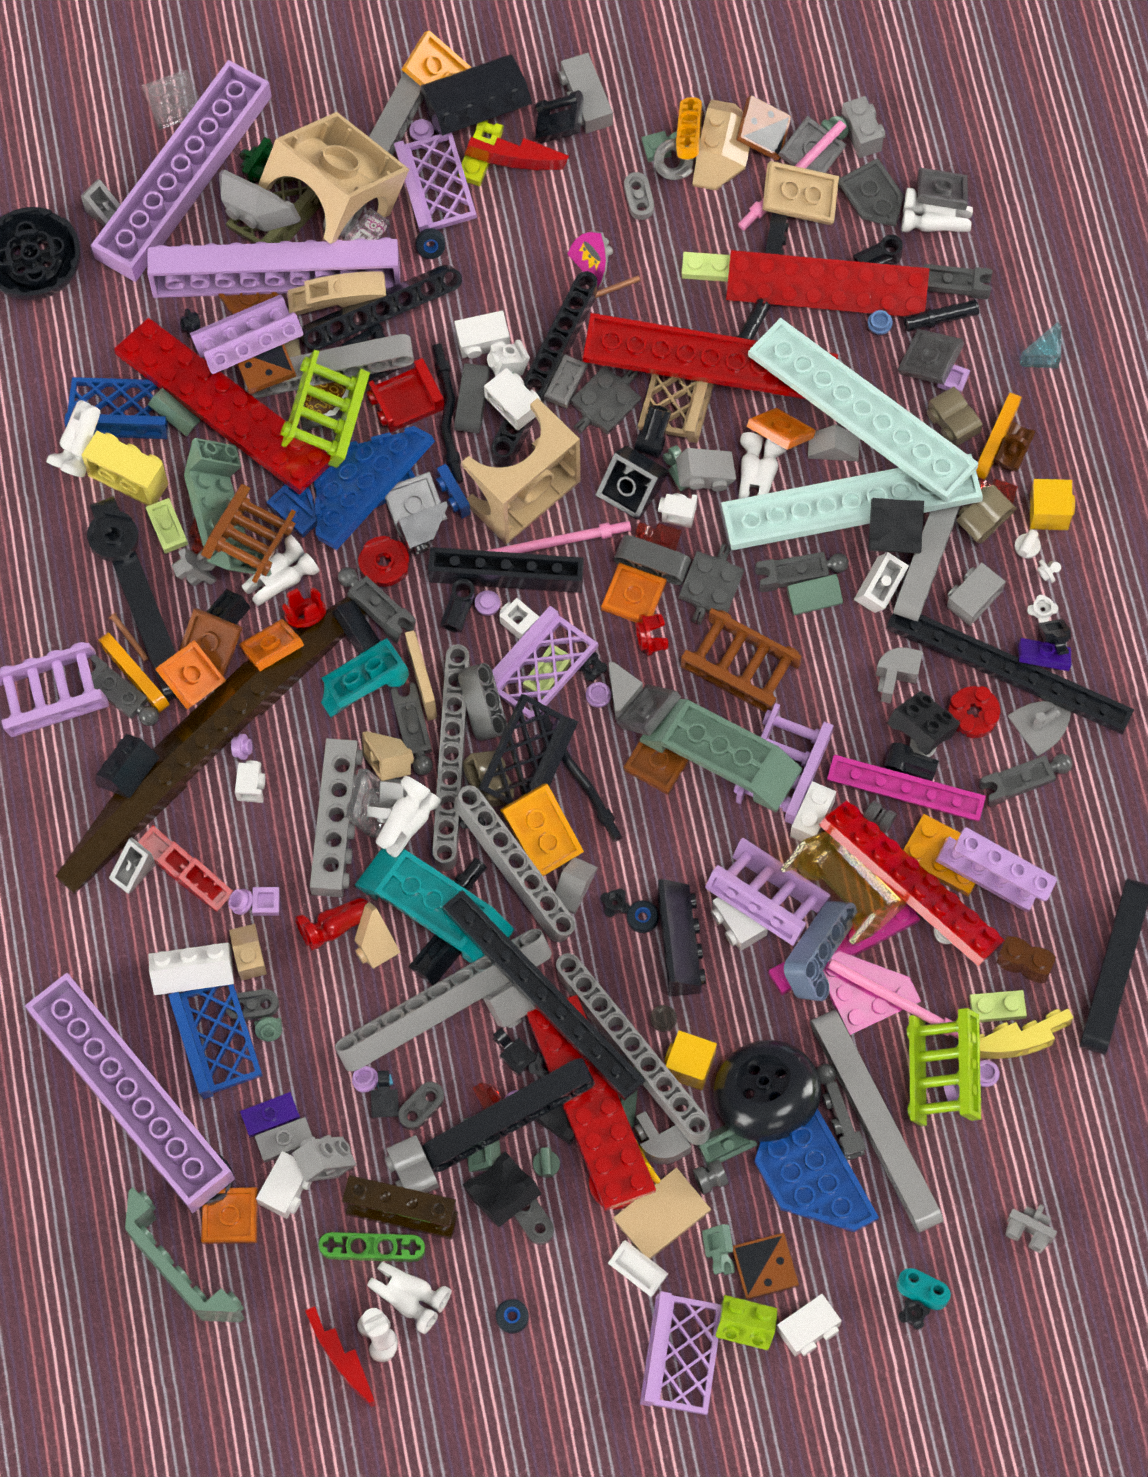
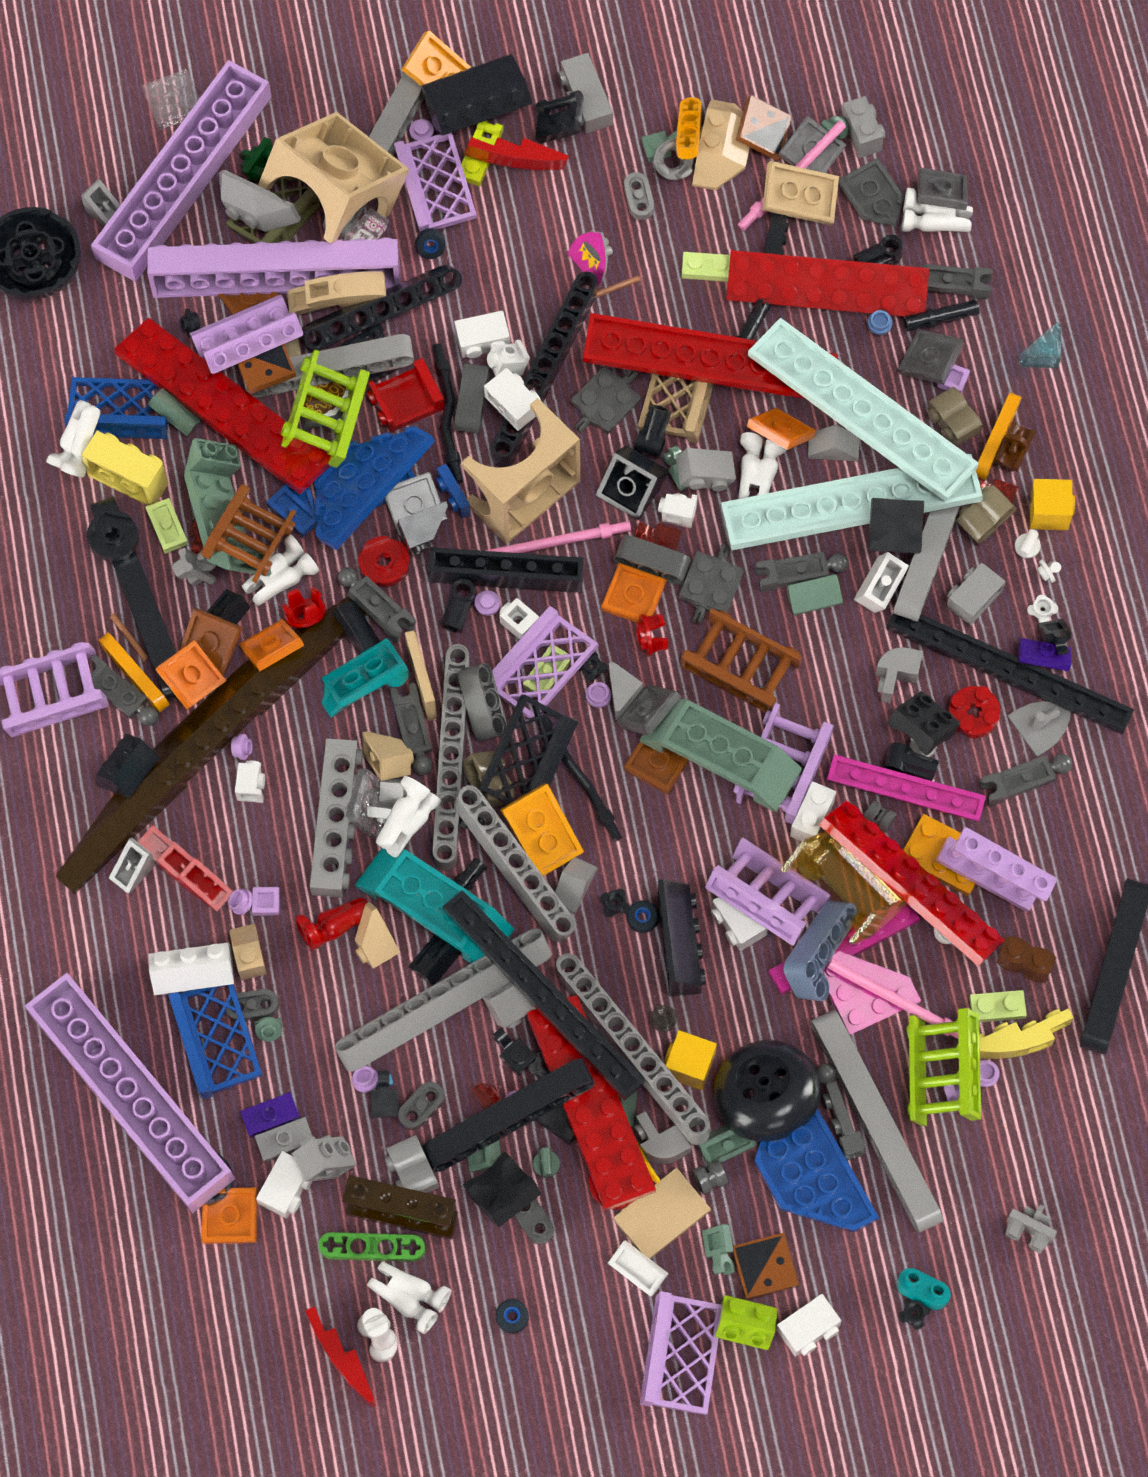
(219, 1307): sand green slope -> none
(565, 381): light grey plate -> none

